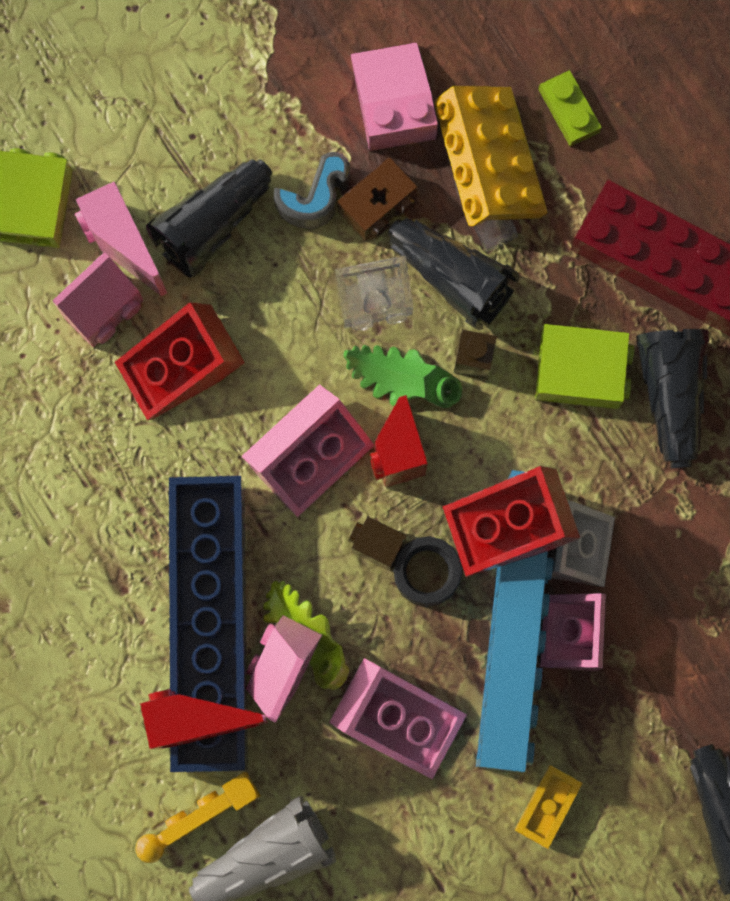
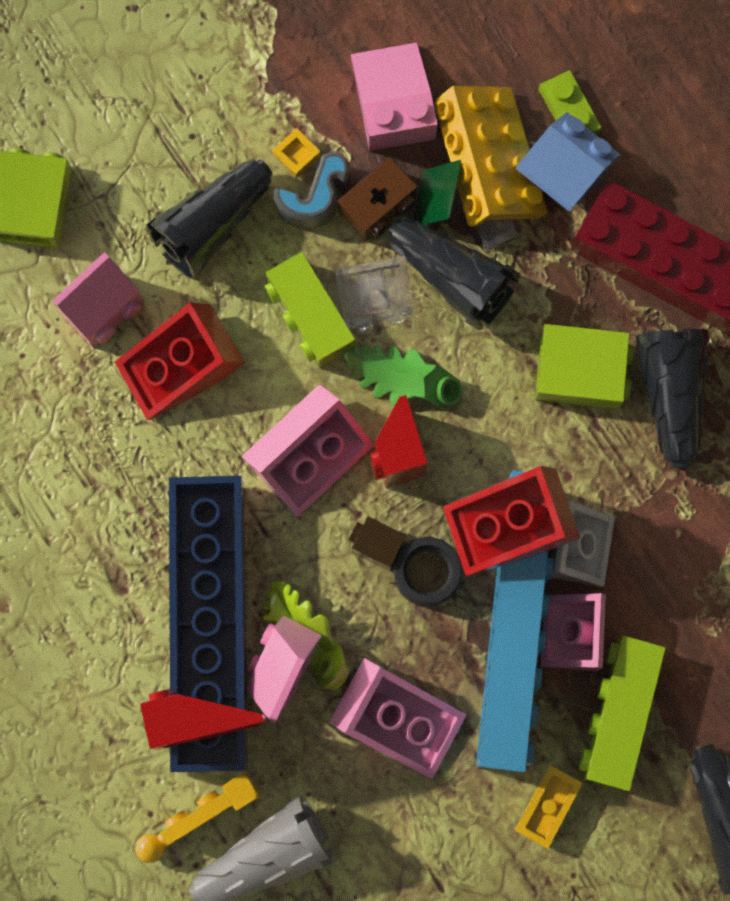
(109, 223): bright pink slope -> none
(296, 153): none -> yellow plate
(309, 310): none -> lime brick
(437, 193): none -> dark green sticker
(475, 354): dark brown brick -> none
(568, 161): none -> medium blue slope
(622, 713): none -> lime brick

